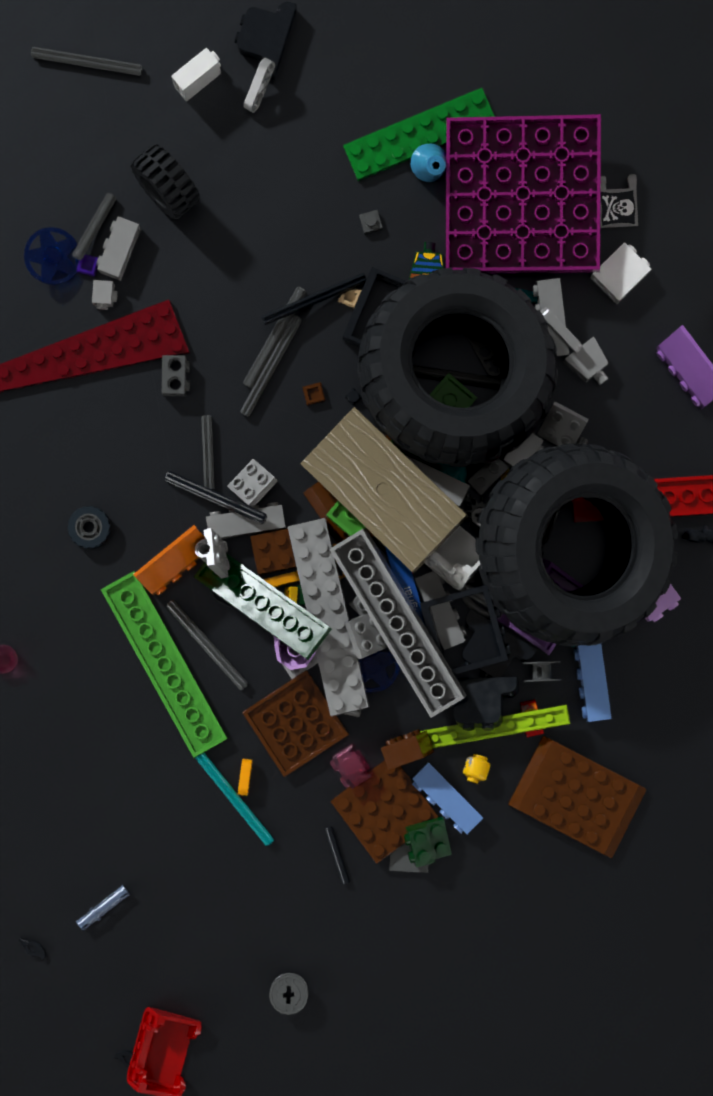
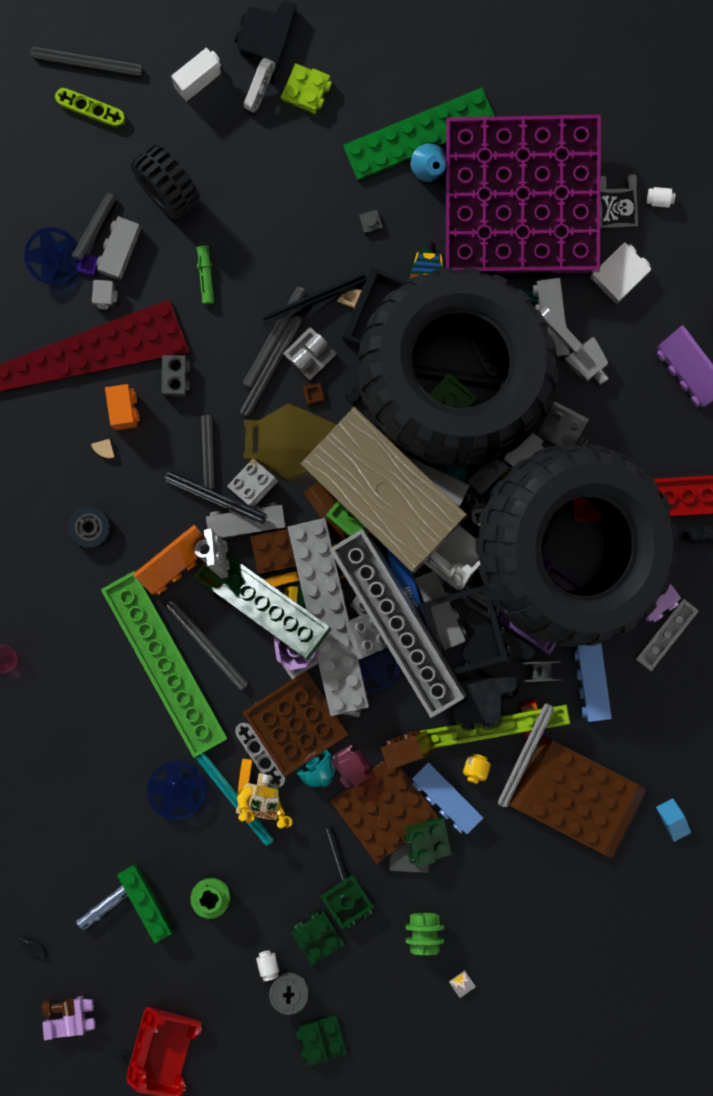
(73, 1018): none -> lavender hips
(89, 109): none -> lime beam
(104, 448): none -> tan tile
(121, 407): none -> orange brick
(145, 903): none -> green brick
(176, 790): none -> clear blue wheel
(204, 266): none -> bright green pin
(205, 909): none -> bright green piece
(256, 757): none -> light grey beam
(261, 802): none -> torso
(267, 965): none -> white brick
(286, 438): none -> clear yellow windscreen
(306, 88): none -> lime plate
(310, 353): none -> light grey plate
(317, 771): none -> teal cylinder
(317, 937): none -> dark green plate
(321, 1040): none -> dark green plate
(347, 902): none -> dark green plate
(424, 933): none -> bright green piece
(462, 983): none -> tile
(525, 755): none -> light grey axle
(660, 197): none -> white brick
(667, 634): none -> light grey plate
(673, 819): none -> dark azure slope

